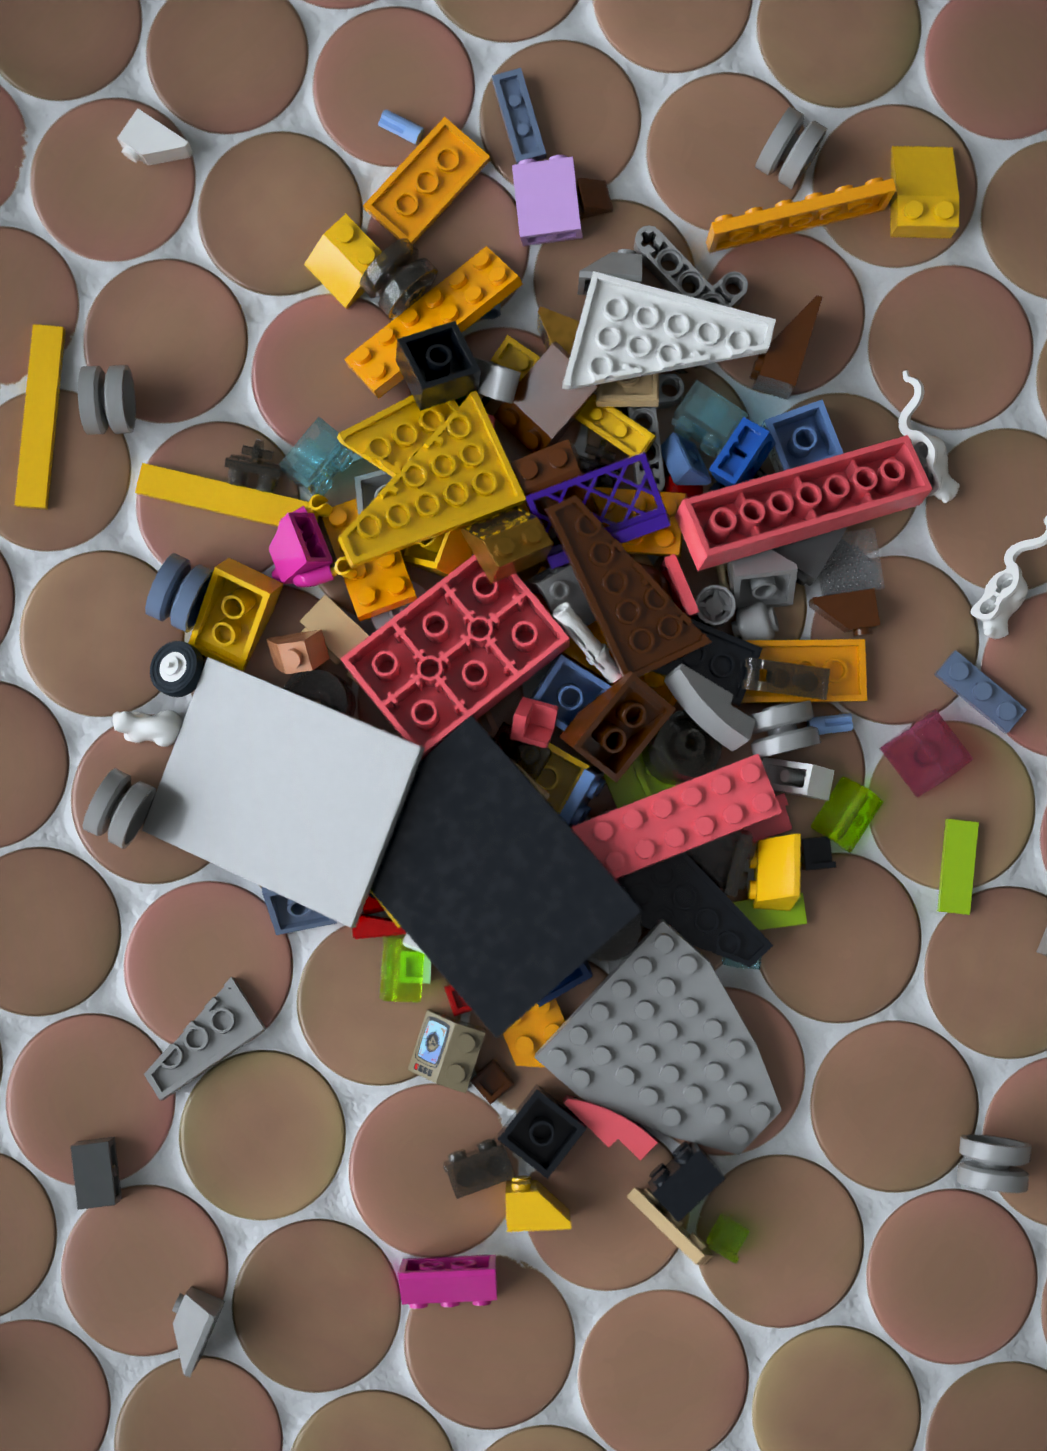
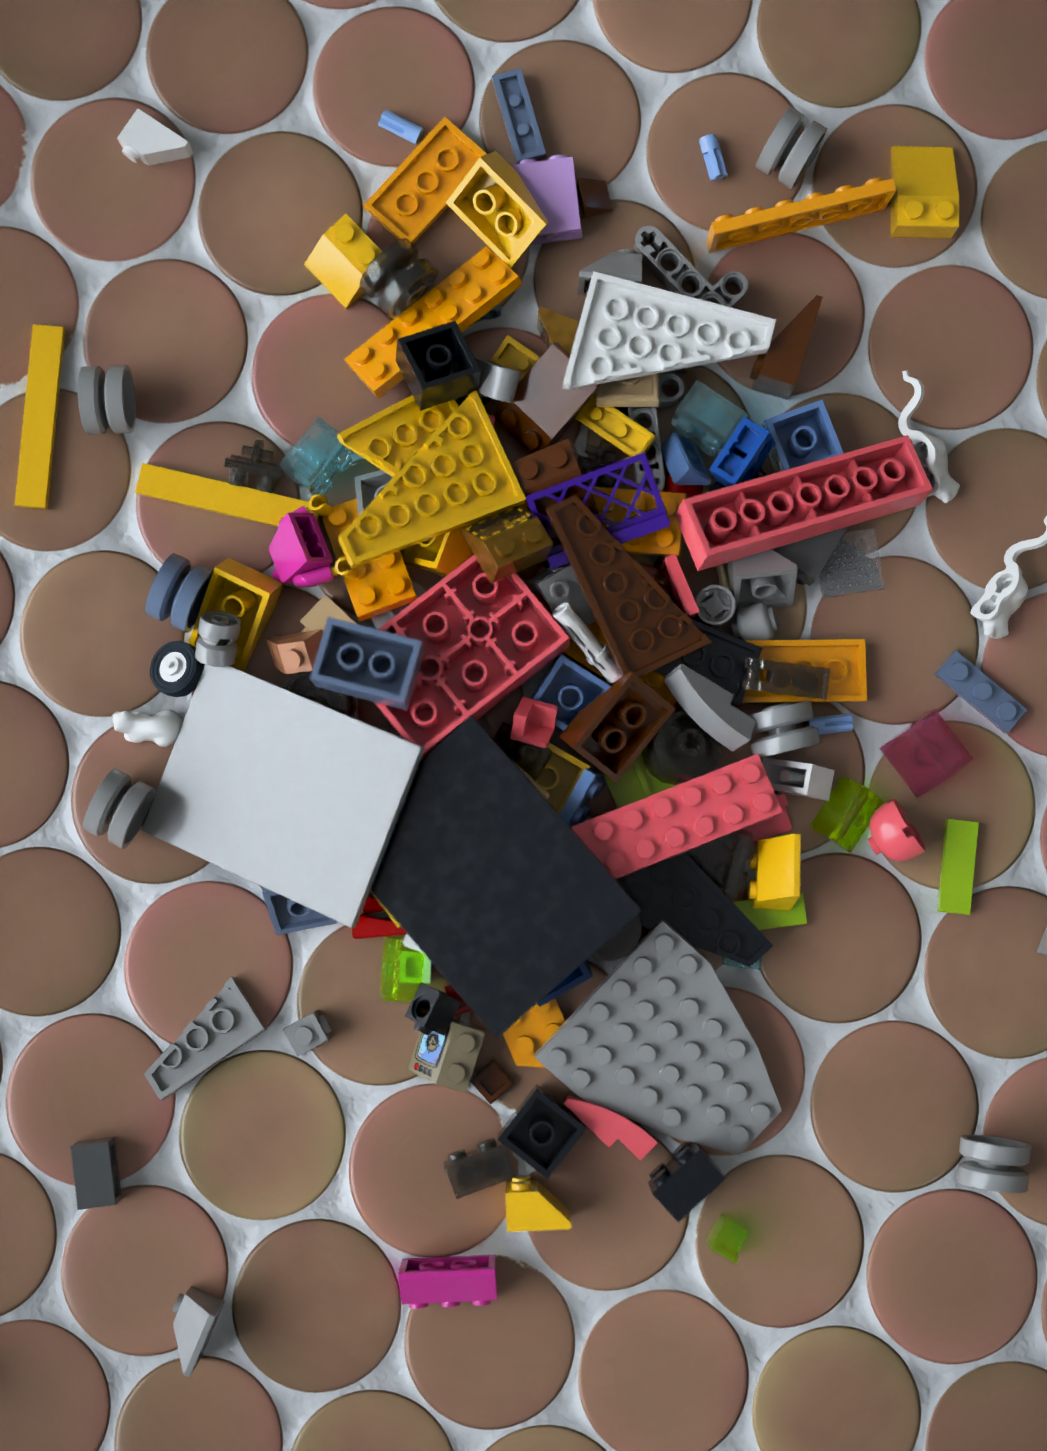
(218, 637): none -> light grey wheel
(308, 1032): none -> light grey bracket
(367, 663): none -> sand blue brick
(432, 1010): none -> black brick
(498, 207): none -> yellow slope
(688, 1243): tan wing -> none
(713, 157): none -> light blue piece
(816, 854): black panel -> none
(849, 611): reddish brown slope -> none
(894, 833): none -> coral cylinder

